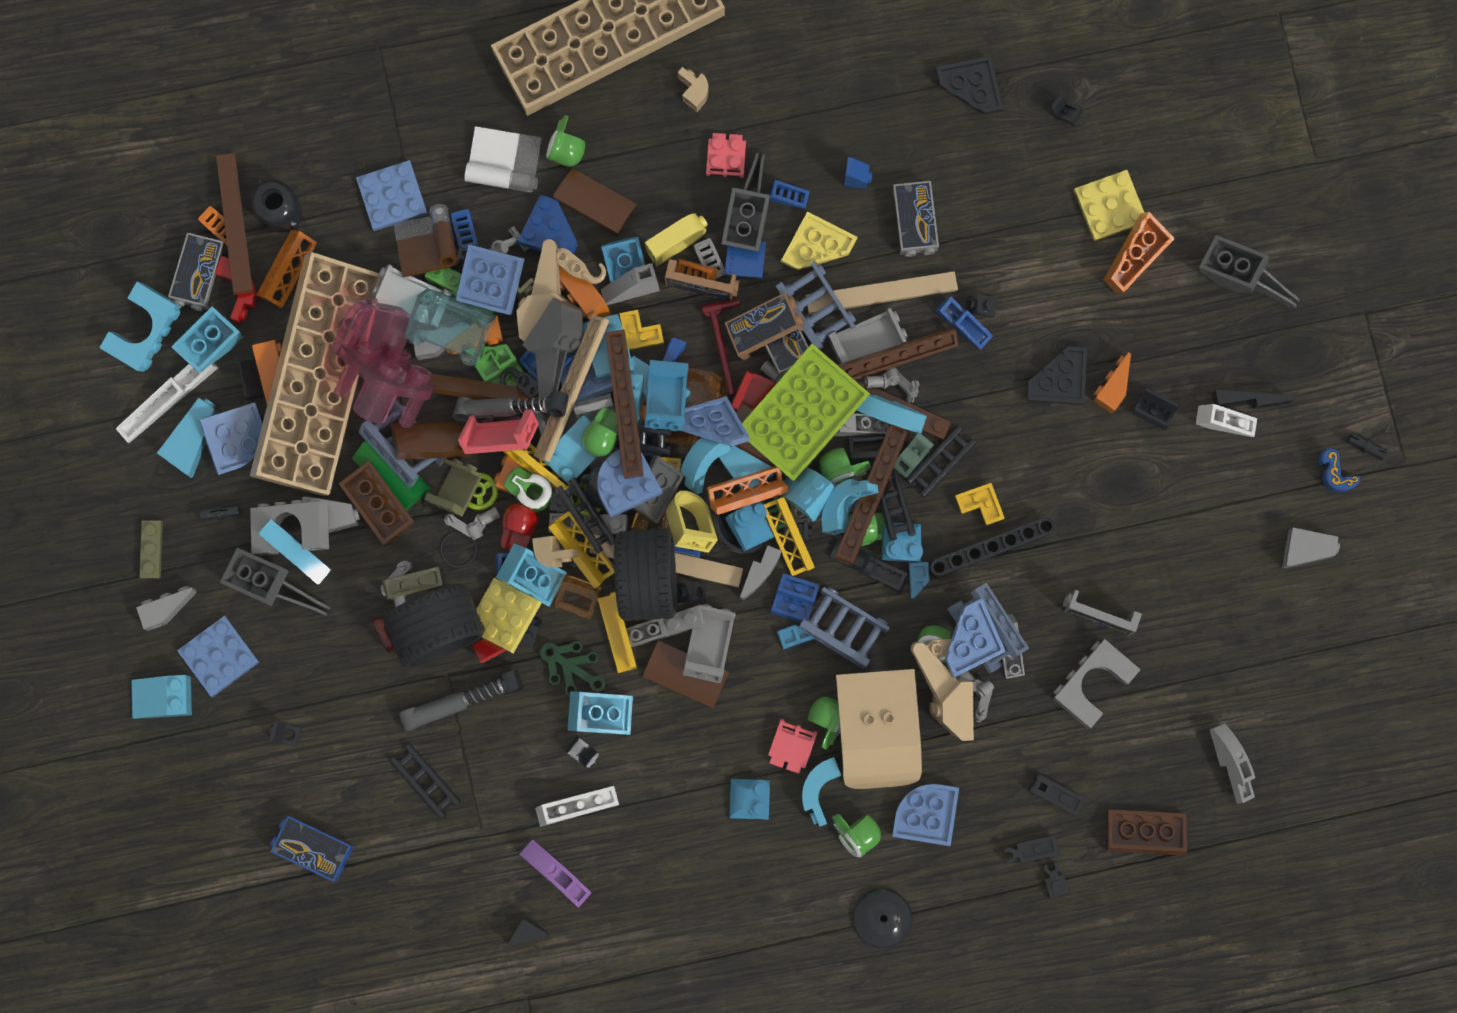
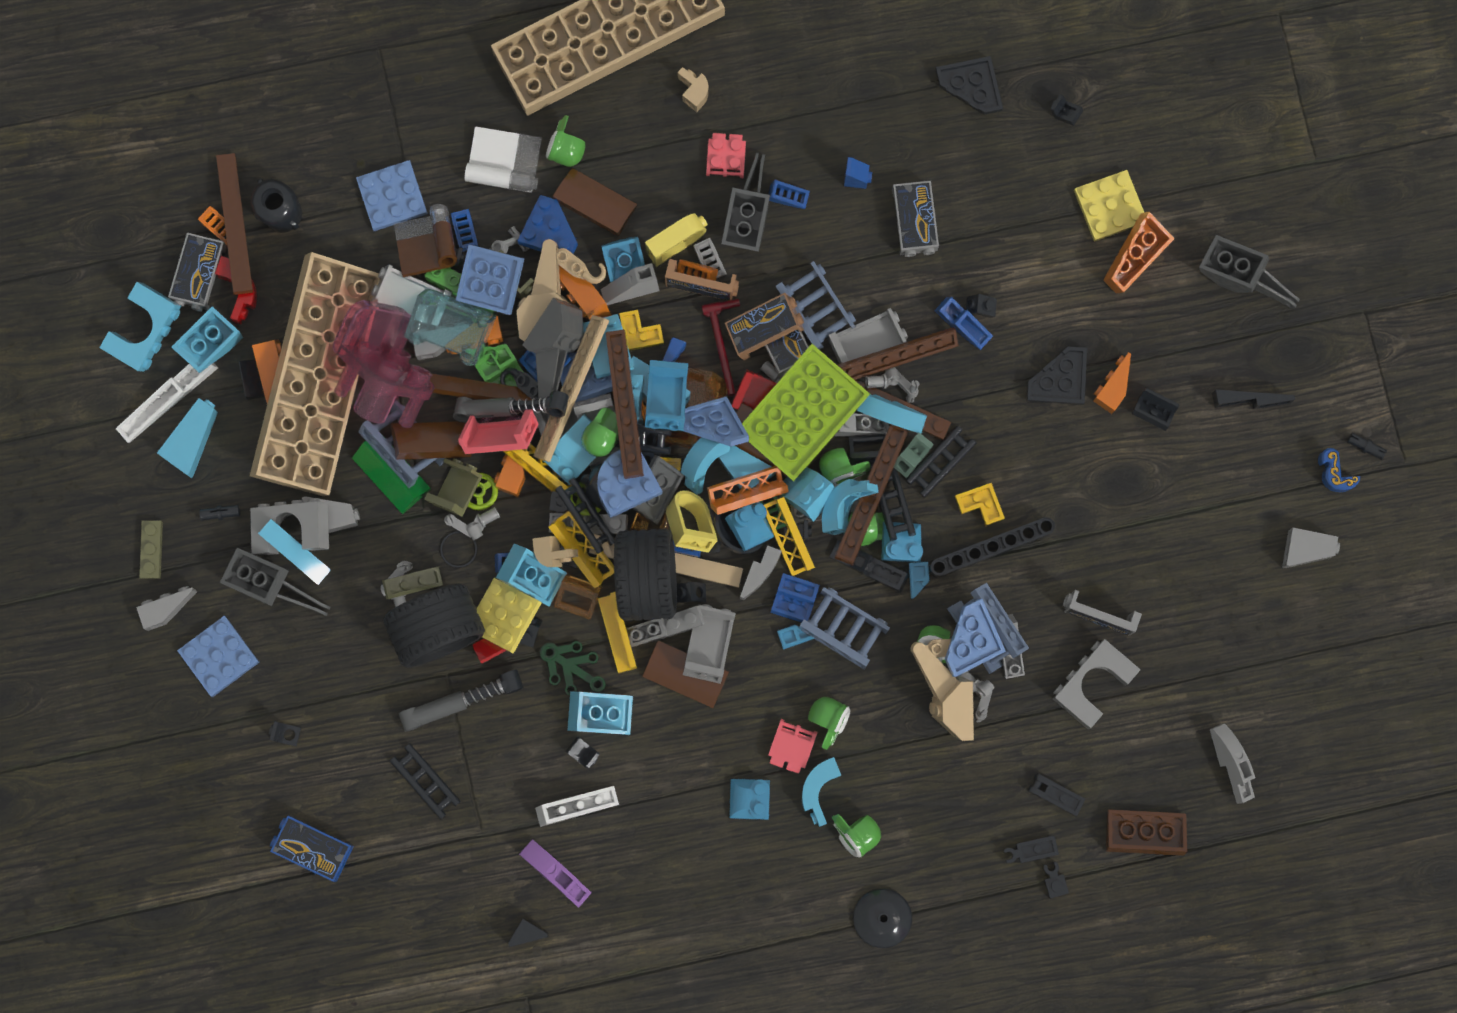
(161, 697): medium azure slope -> none
(232, 437): medium blue plate -> none
(280, 267): orange fence -> none
(376, 503): reddish brown slope -> none
(381, 631): clear red tile -> none
(518, 525): red piece -> none
(529, 489): piece -> none
(745, 262): blue slope -> none
(817, 242): light yellow plate -> none
(879, 729): tan door -> none
(888, 291): tan tile -> none
(927, 814): medium blue plate -> none
(1225, 420): white slope -> none

